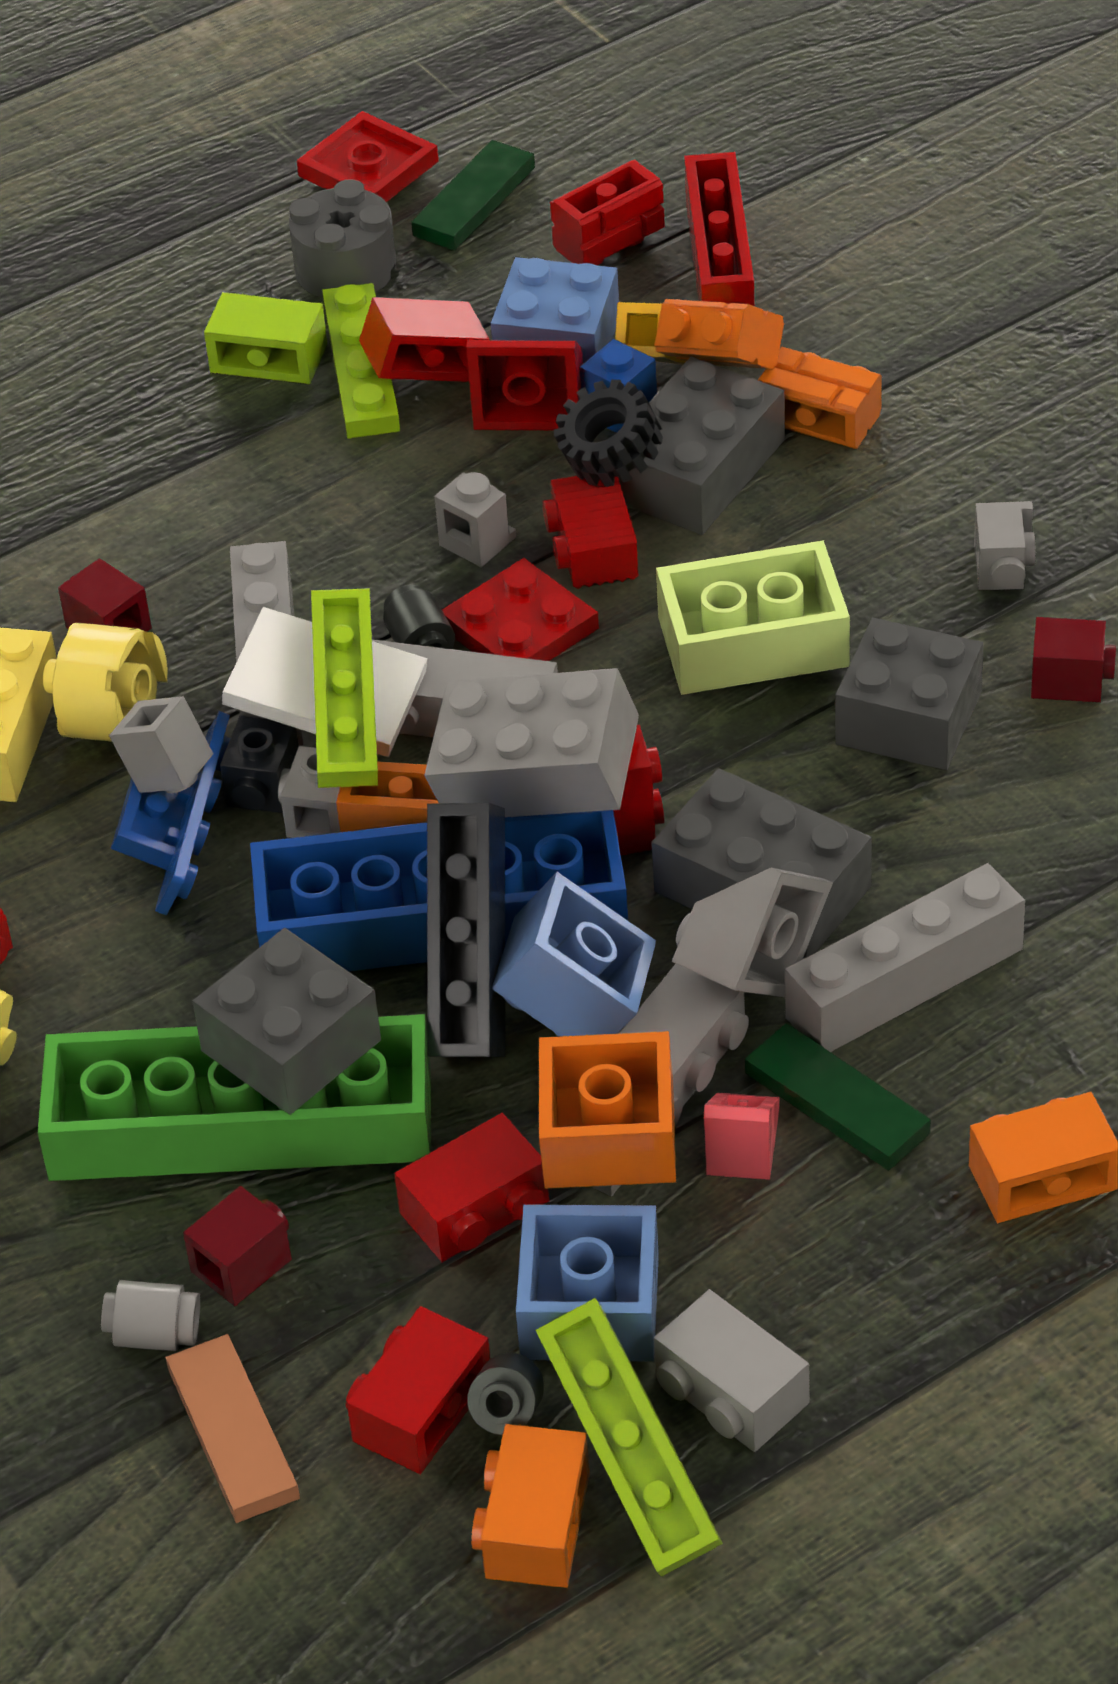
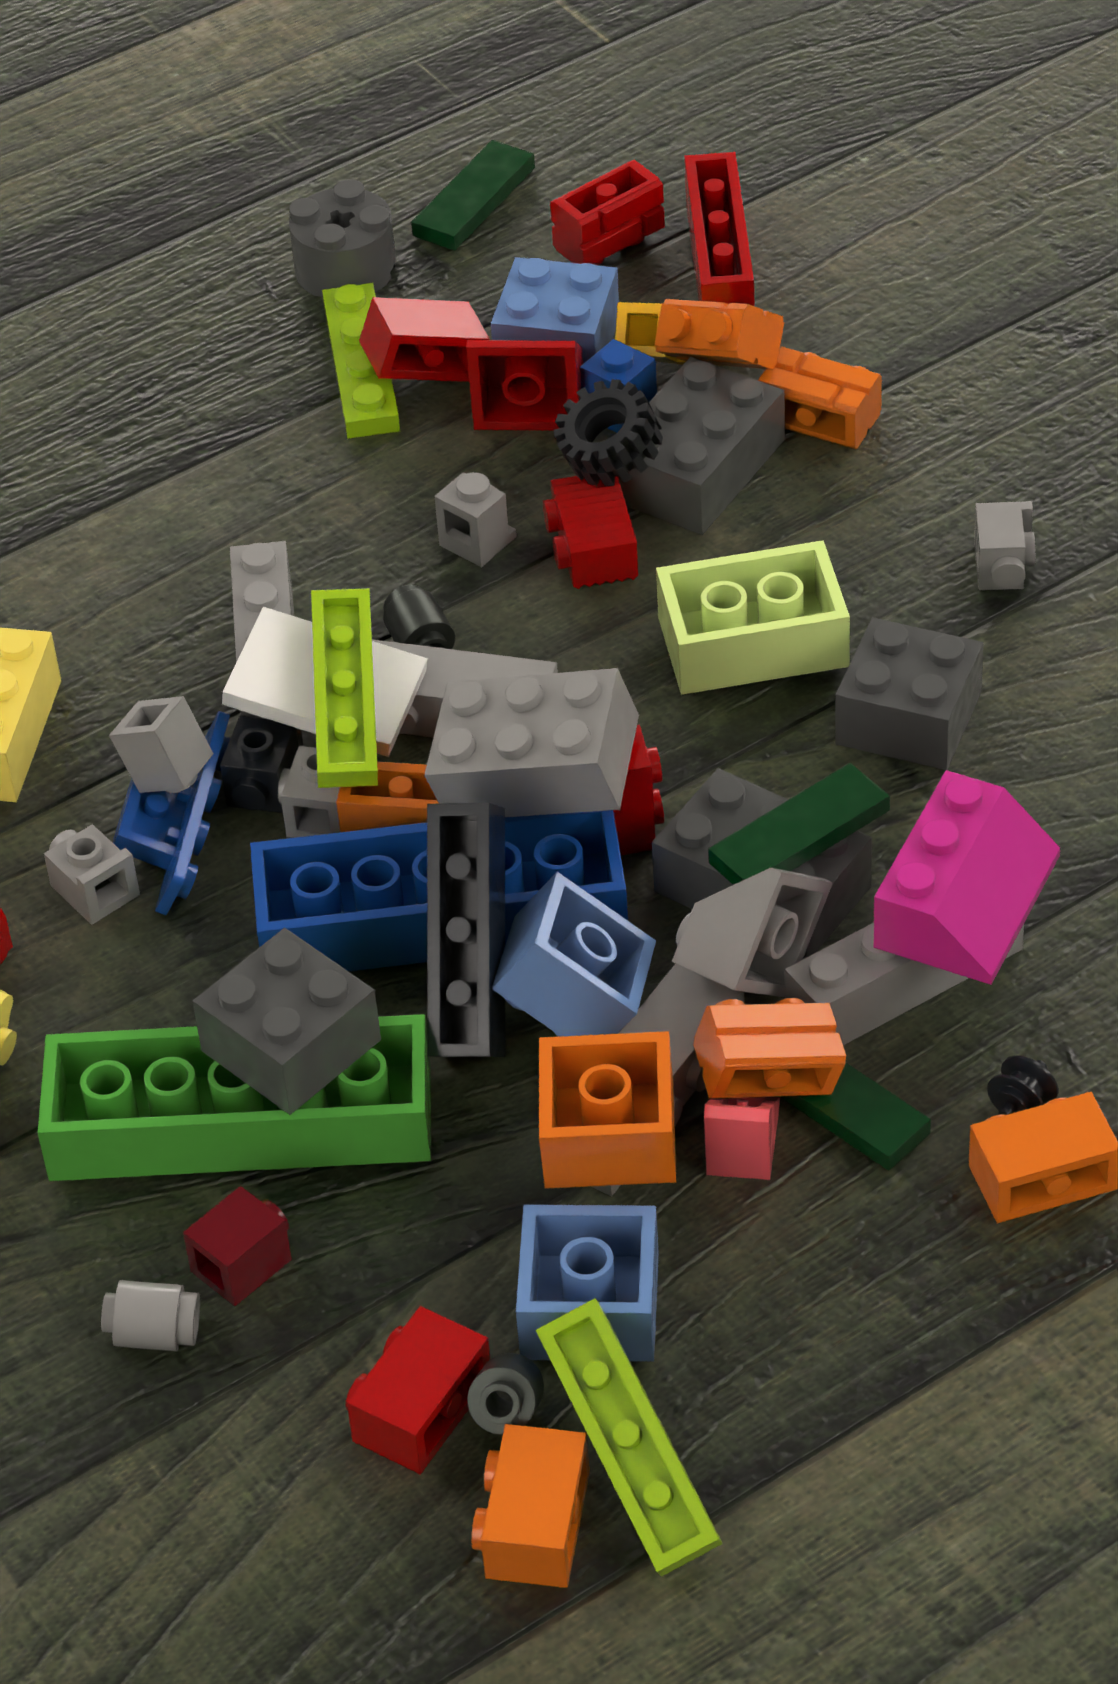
(84, 860): none -> light grey brick
(101, 677): light yellow brick -> none
(104, 598): dark red brick -> none
(232, 1428): nougat tile -> none
(266, 338): lime brick -> none
(371, 153): red plate -> none
(471, 1187): red brick -> none
(521, 615): red plate -> none
(731, 1371): light grey brick -> none
(769, 1049): none -> orange brick
(801, 826): none -> dark green tile
(964, 880): none -> dark pink slope
(1021, 1085): none -> black wheel
(1071, 659): dark red brick -> none

